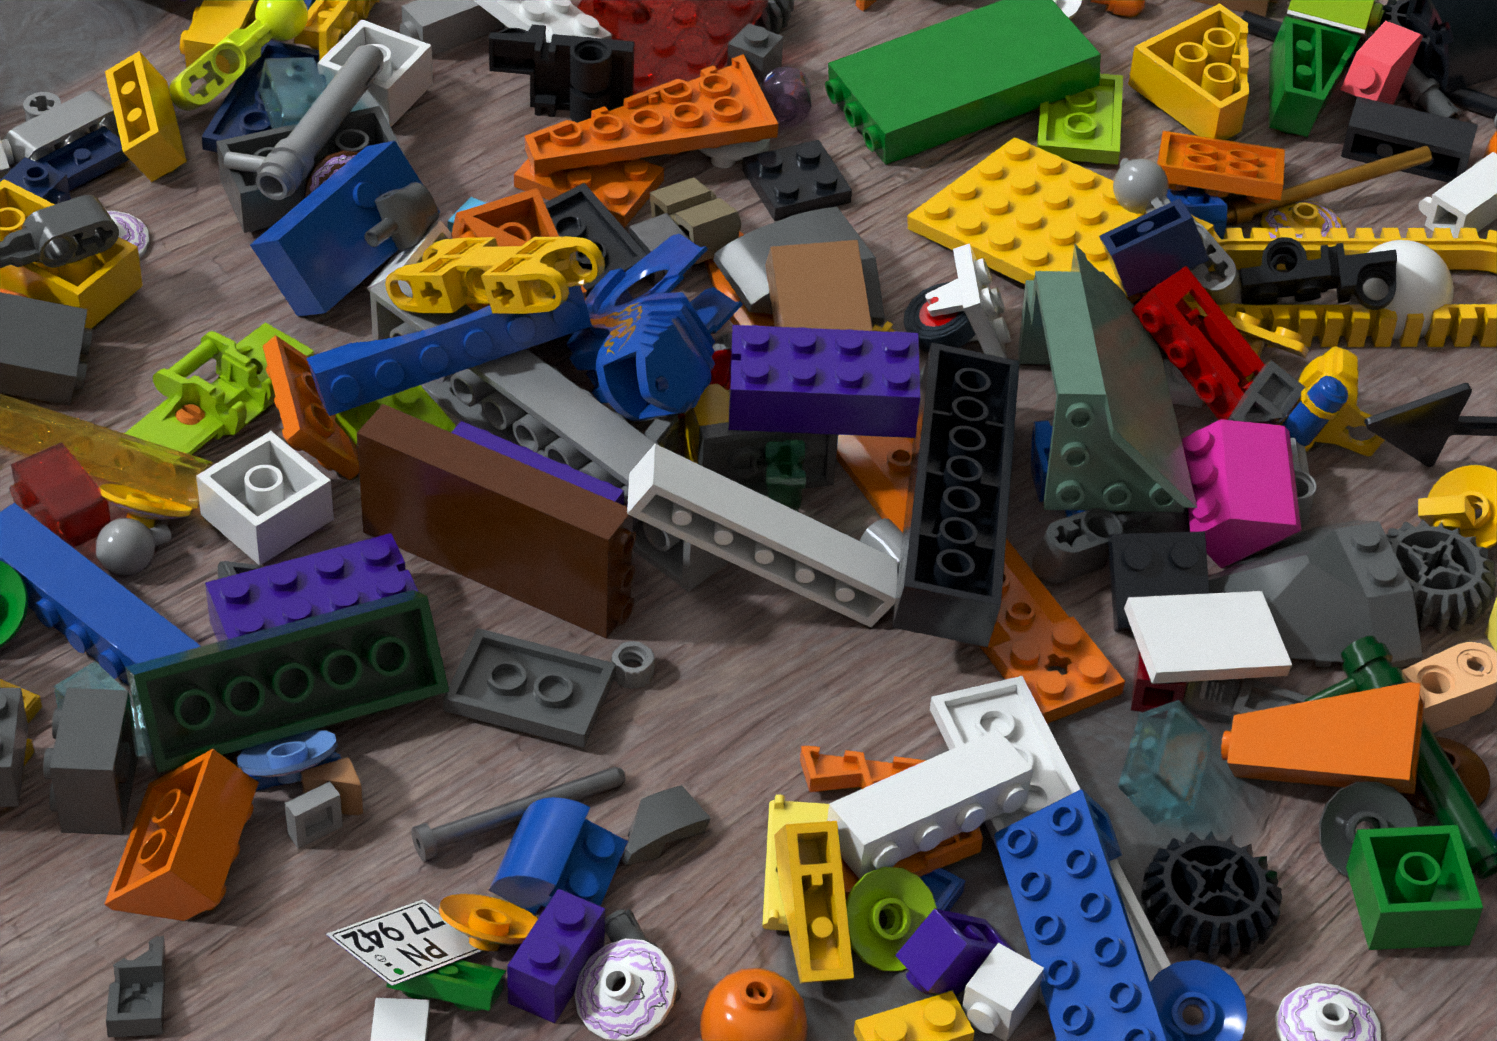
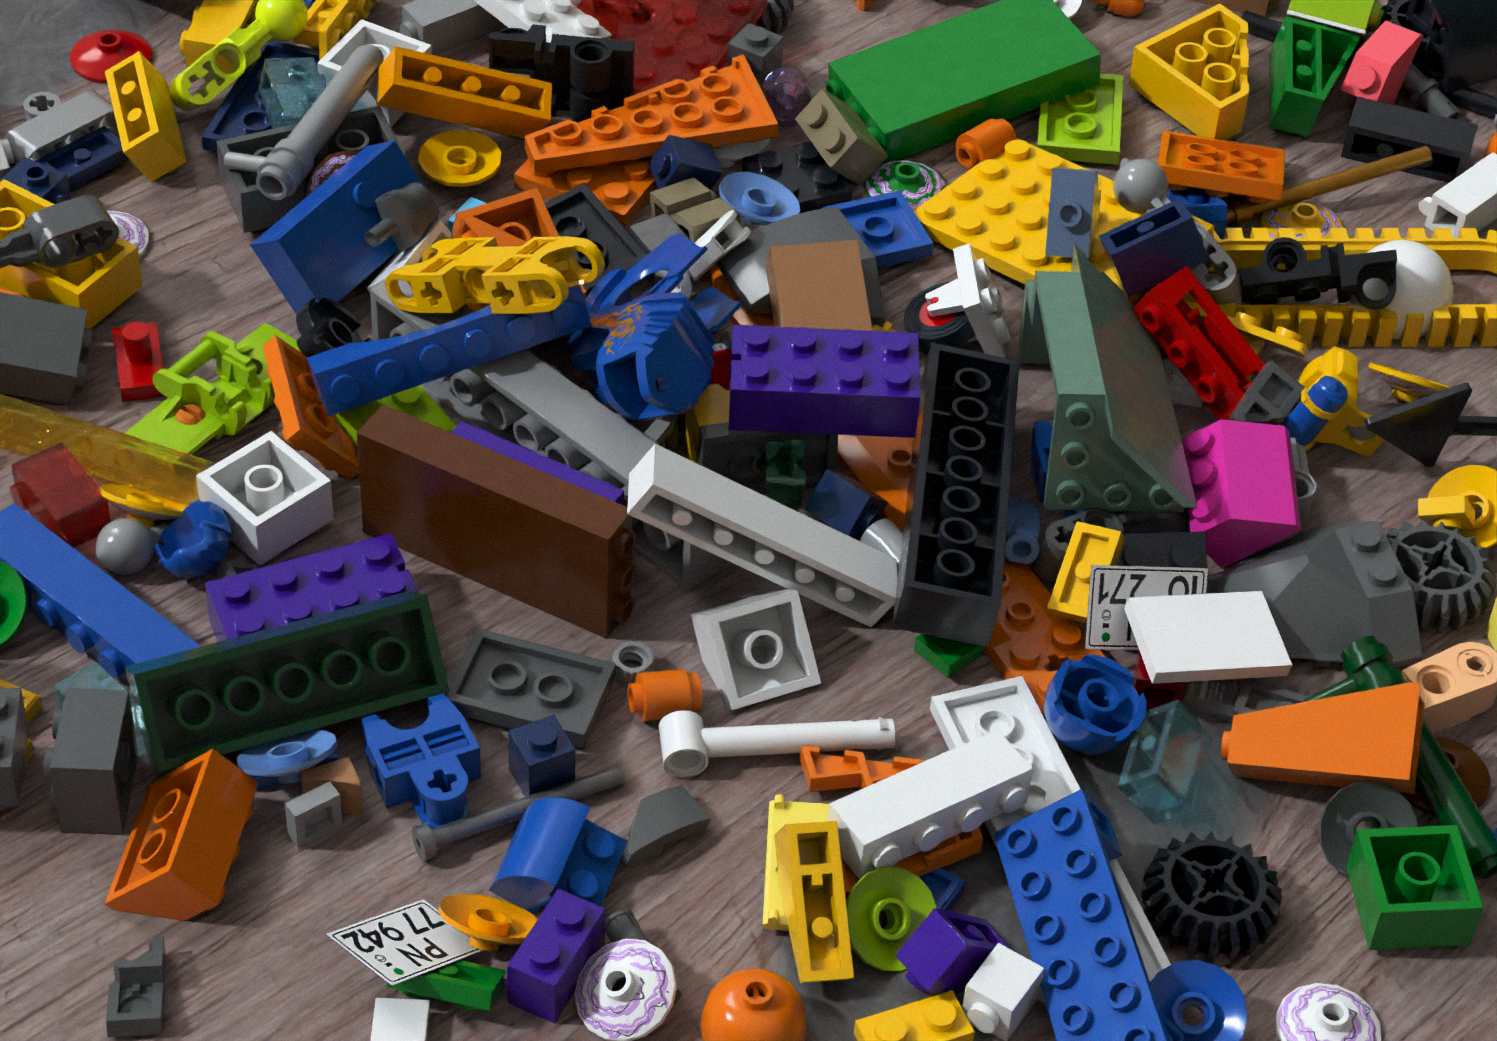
(103, 50): none -> red dish
(137, 360): none -> red tile
(195, 541): none -> blue hair
(325, 327): none -> black plate
(425, 762): none -> blue piece
(459, 158): none -> yellow dish
(463, 93): none -> light orange brick
(540, 755): none -> dark blue brick
(664, 692): none -> orange brick
(685, 159): none -> dark blue brick
(689, 745): none -> white piece
(715, 251): none -> white piece
(757, 647): none -> white slope
(758, 198): none -> medium blue dish
(841, 137): none -> dark tan brick
(845, 504): none -> dark blue brick
(888, 228): none -> blue plate
(914, 179): none -> dish
(946, 654): none -> green plate
(983, 142): none -> orange brick
(1022, 531): none -> medium blue piece
(1072, 211): none -> sand blue brick
(1087, 547): none -> yellow tile
(1093, 705): none -> blue cylinder
(1110, 589): none -> white sticker
(1406, 385): none -> yellow dish

